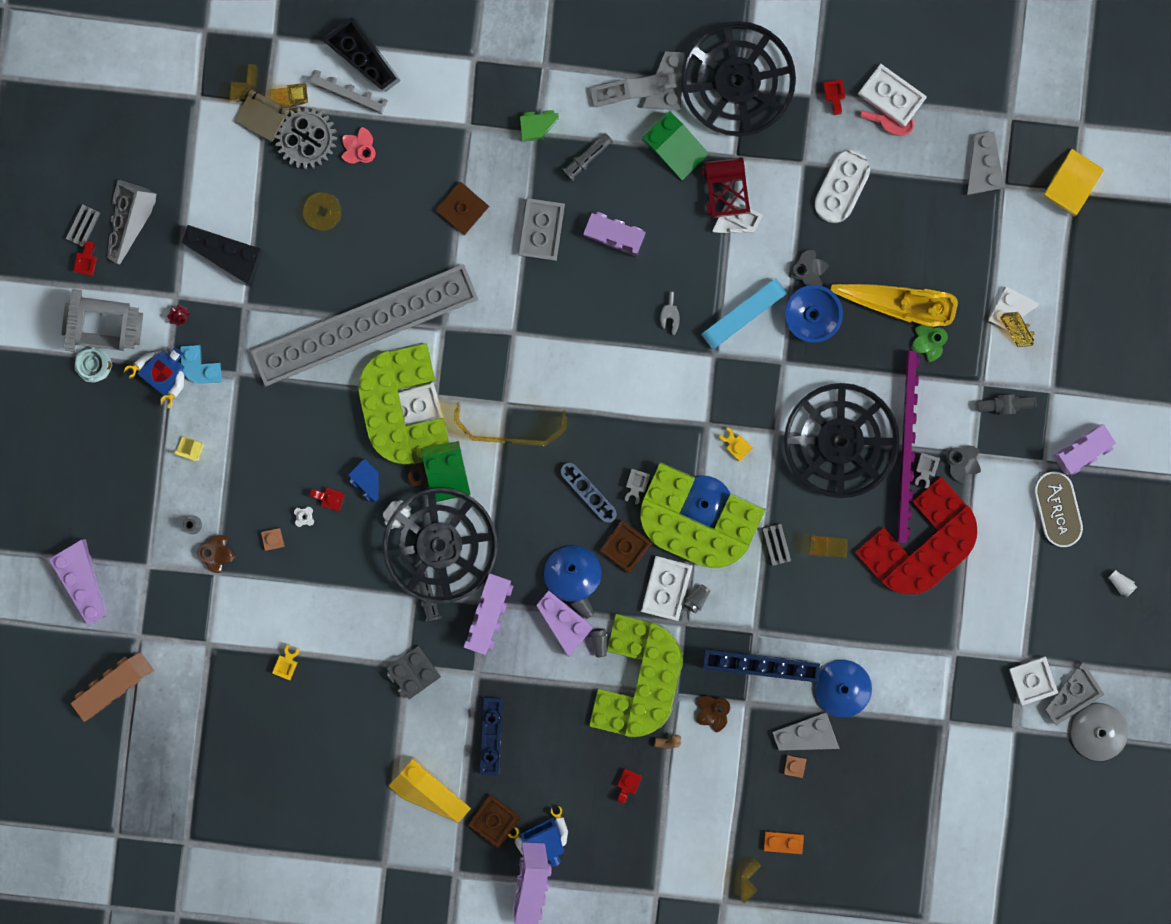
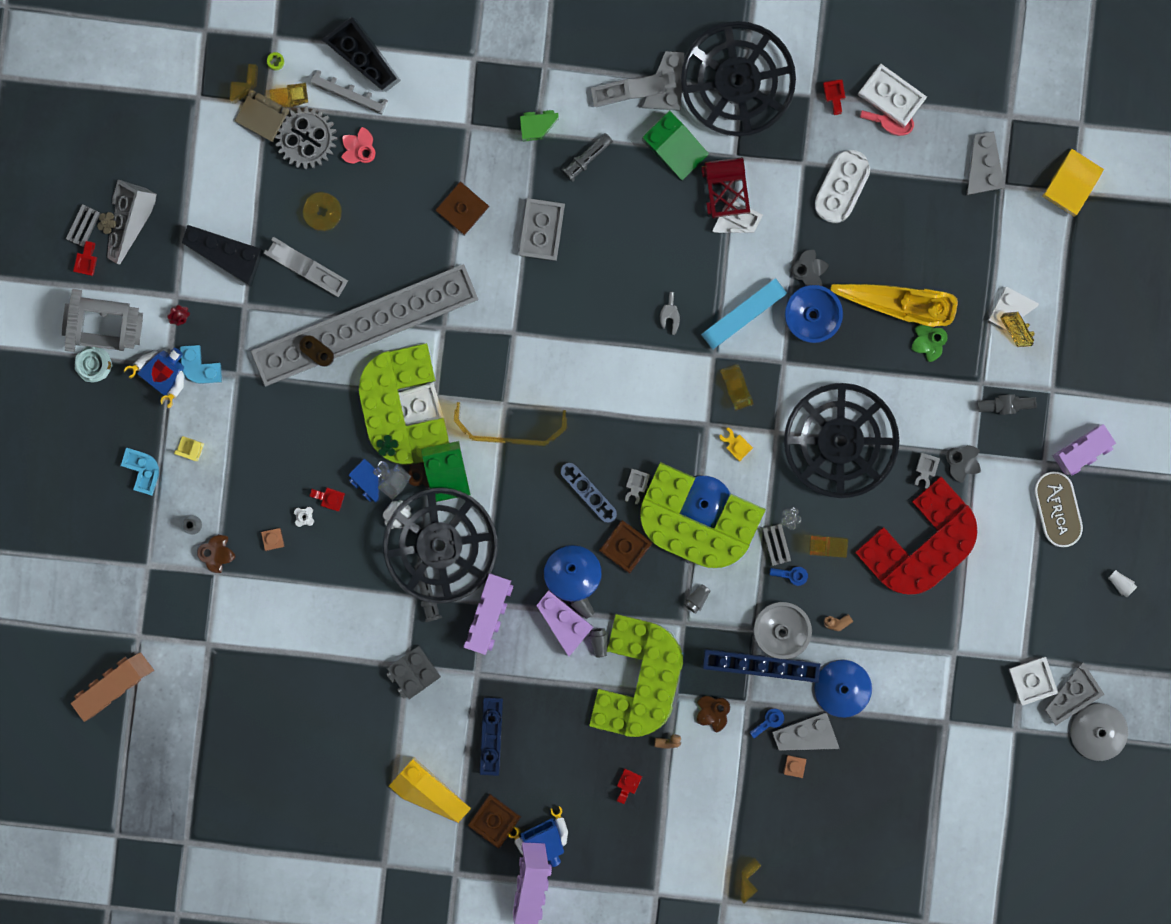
(79, 578): lavender wedge -> none
(106, 222): none -> dark tan plant
(147, 468): none -> medium azure plate
(280, 64): none -> lime bush
(285, 665): yellow plate -> none
(306, 267): none -> light grey piece
(316, 351): none -> dark brown plate
(387, 446): none -> dark green plant
(393, 479): none -> clear brick
(614, 234): lavender wedge -> none
(666, 588): white tile -> none
(736, 387): none -> clear yellow slope
(773, 718): none -> blue plate
(783, 842): orange plate -> none
(789, 619): none -> light grey dish
(791, 517): none -> clear plant
(797, 576): none -> blue plate
(837, 624): none -> medium nougat arm
(907, 454): magenta plate -> none

